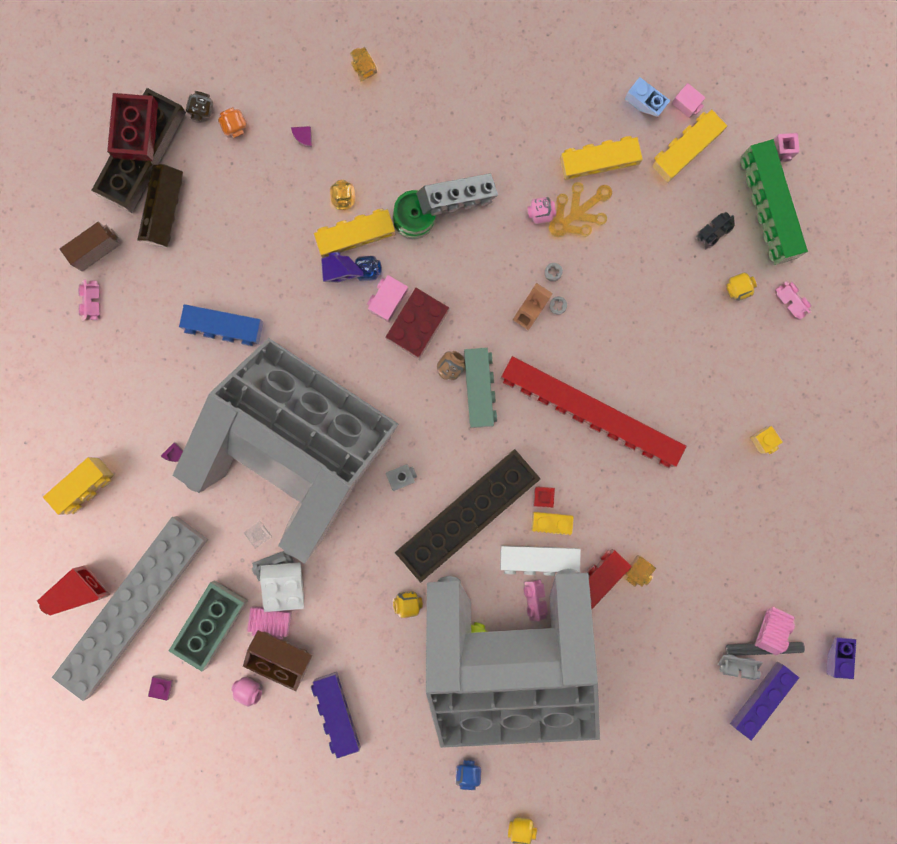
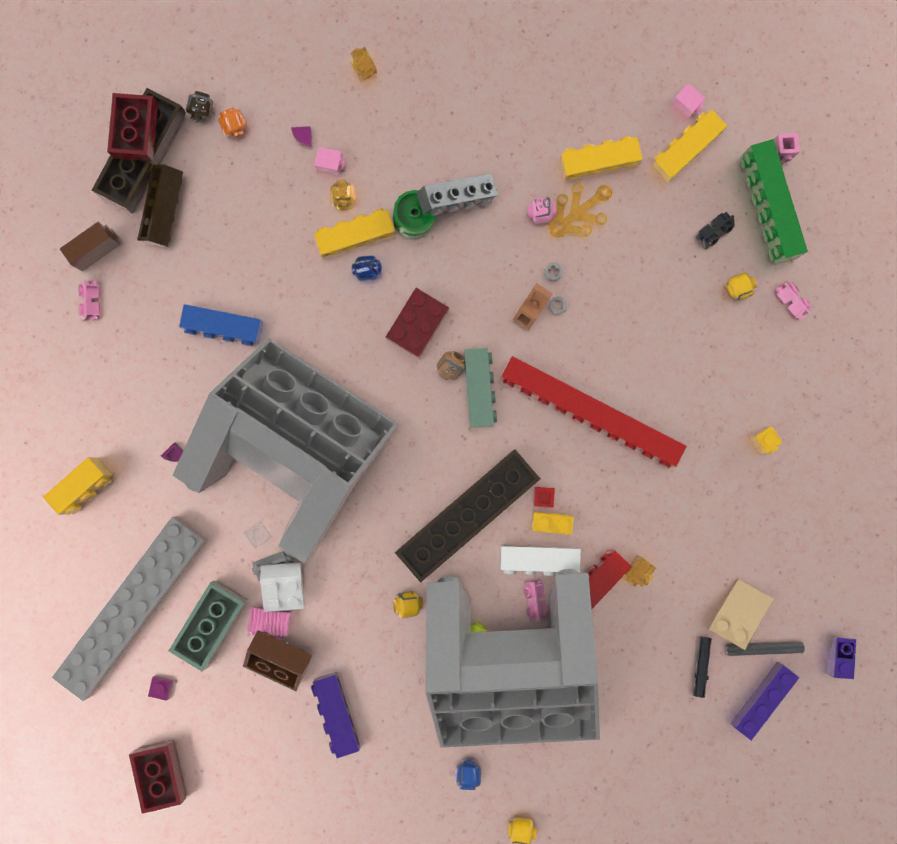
(71, 591): red slope -> none
(157, 777): none -> dark red brick
(246, 691): bright pink head -> none
(329, 161): none -> bright pink brick
(339, 268): dark purple slope -> none
(387, 298): bright pink brick -> none
(401, 477): light grey brick -> none
(646, 98): light blue slope -> none
(701, 672): none -> black pin
(731, 666): light grey hinge -> none
(741, 614): none -> tan slope
(775, 631): bright pink brick -> none

